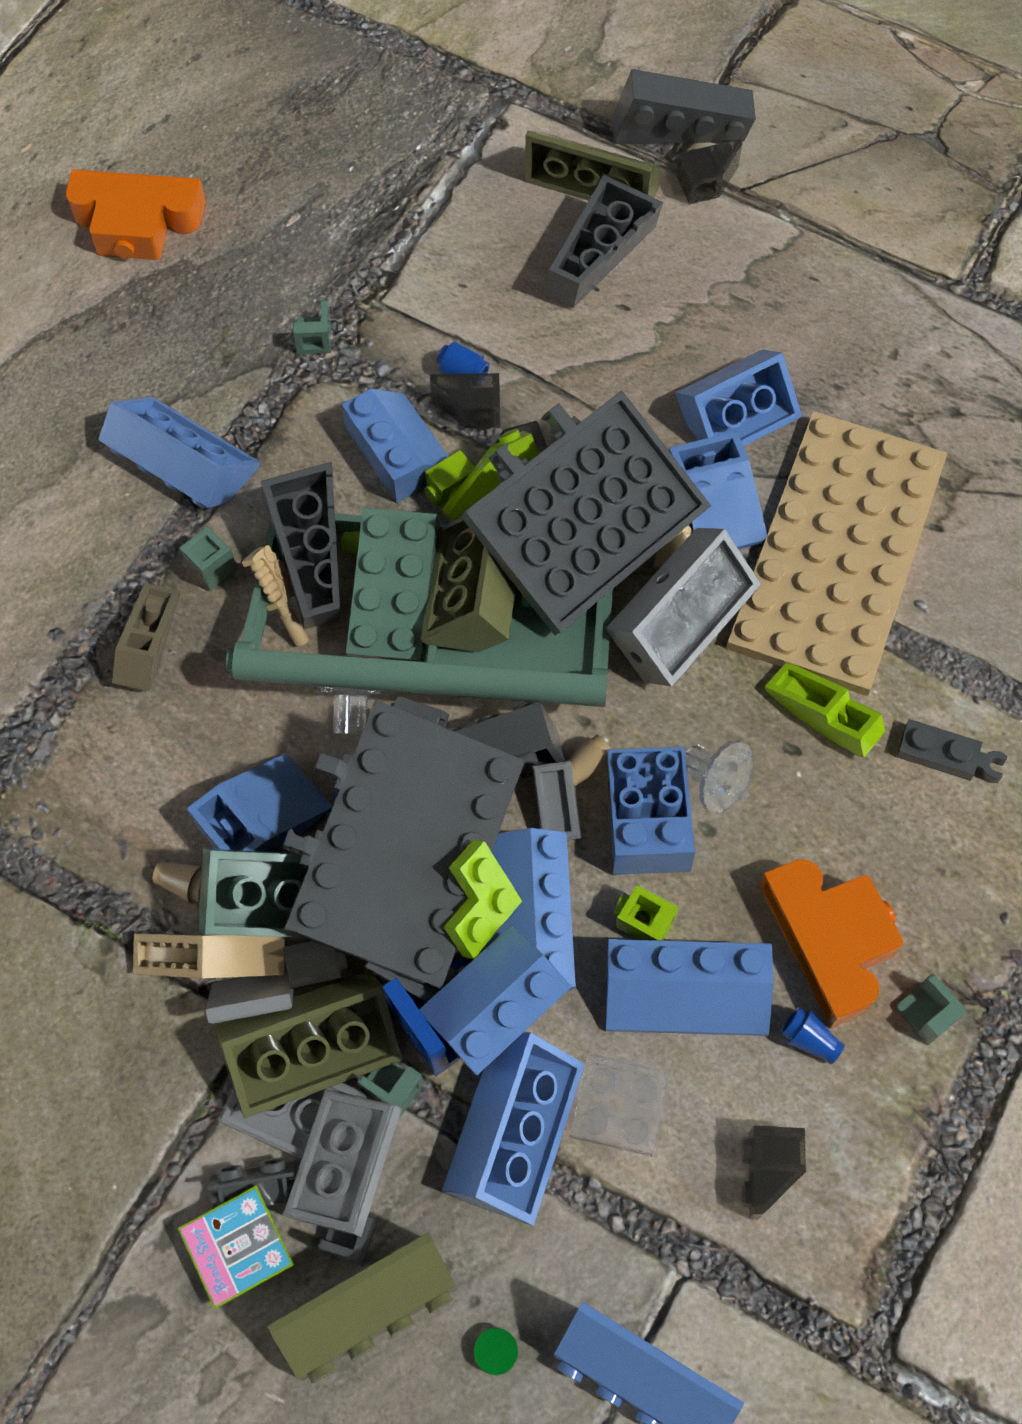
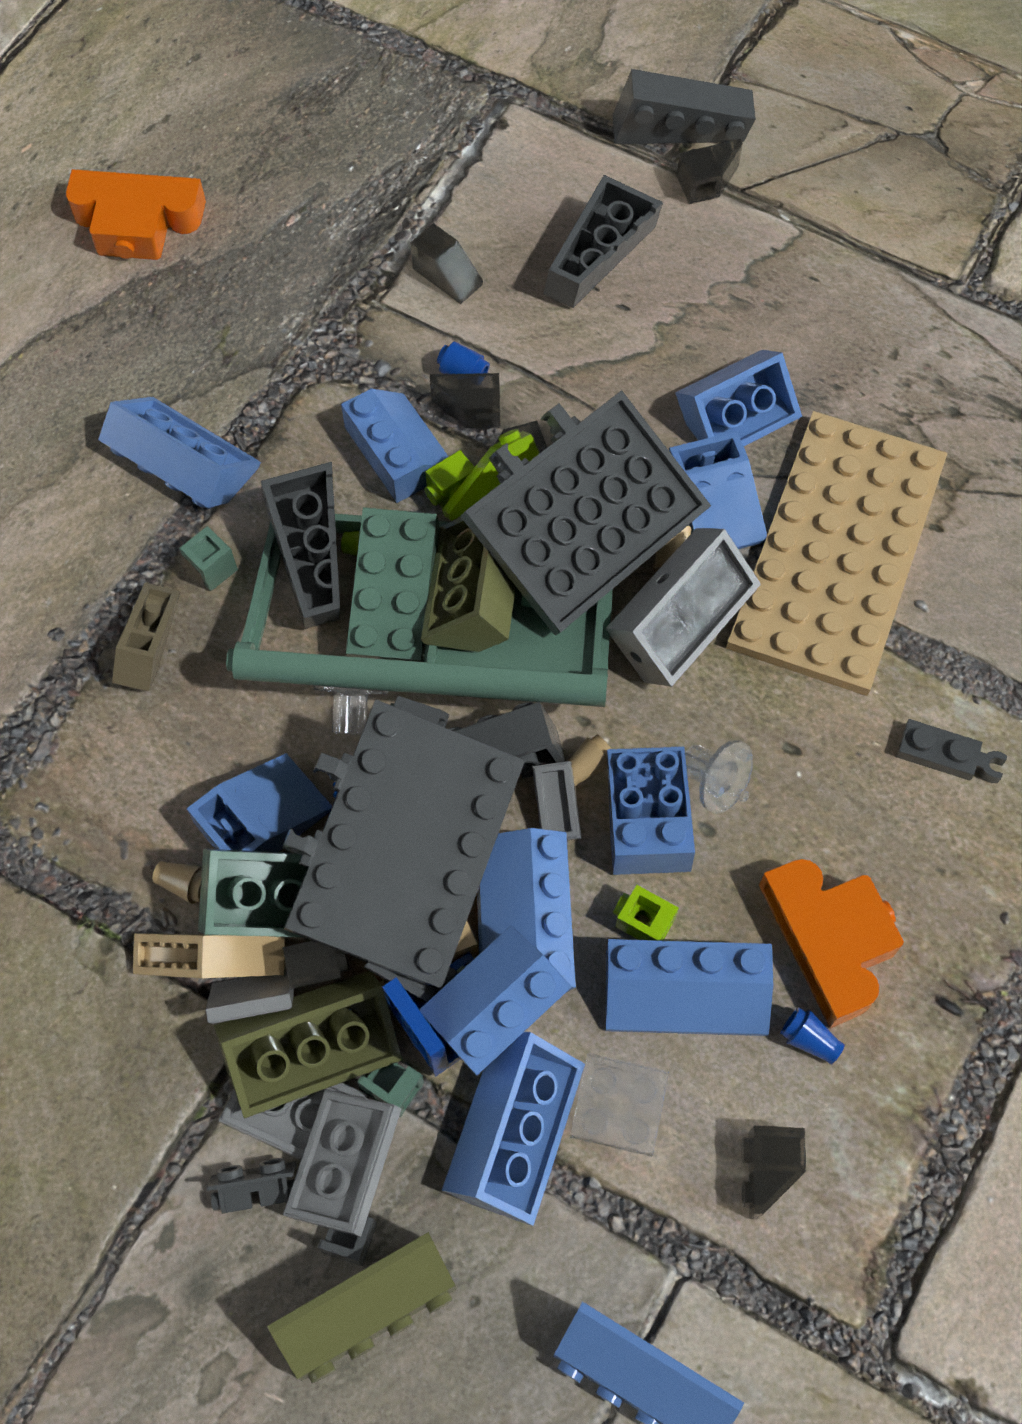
(235, 1247): piece -> none
(278, 588): tan piece -> none
(313, 334): sand green panel -> none
(445, 263): none -> clear smoke slope
(488, 902): lime plate -> none
(495, 1351): green tile -> none
(579, 167): olive slope -> none
(827, 708): lime slope -> none
(931, 1009): sand green panel -> none

